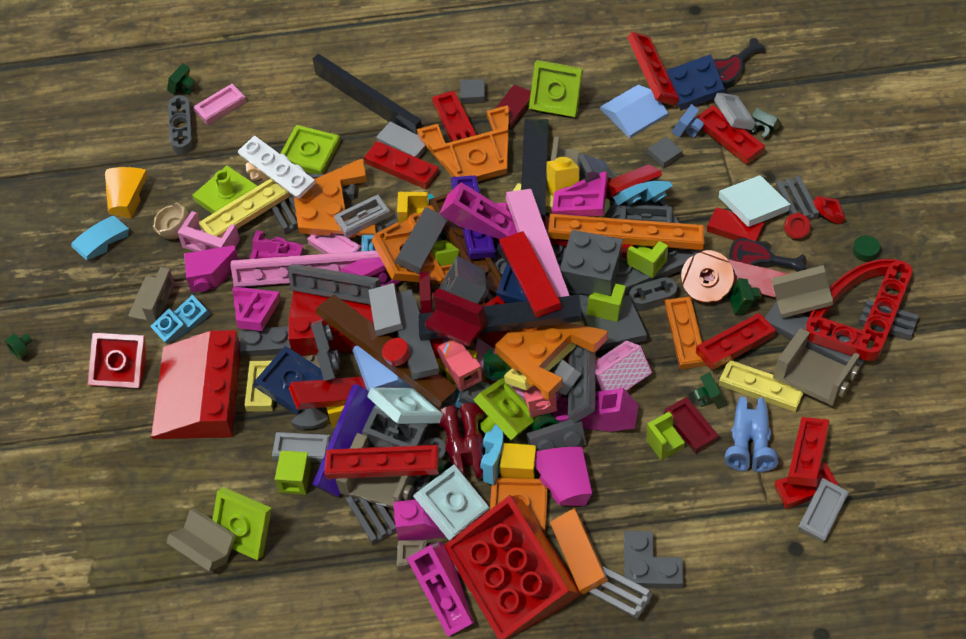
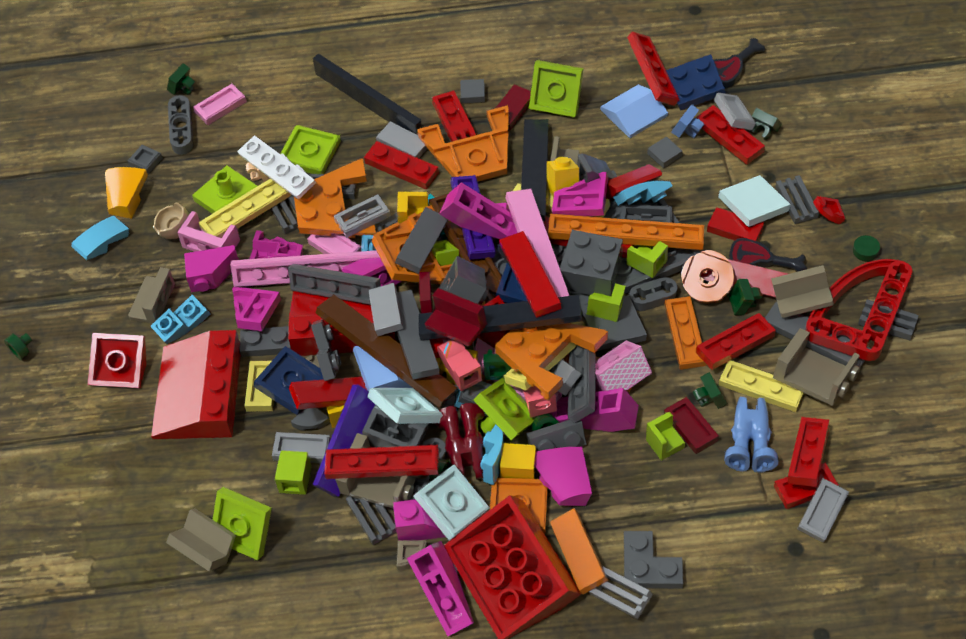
(145, 158): none -> dark grey tile
(396, 351): red tile -> none
(796, 226): red tile -> none

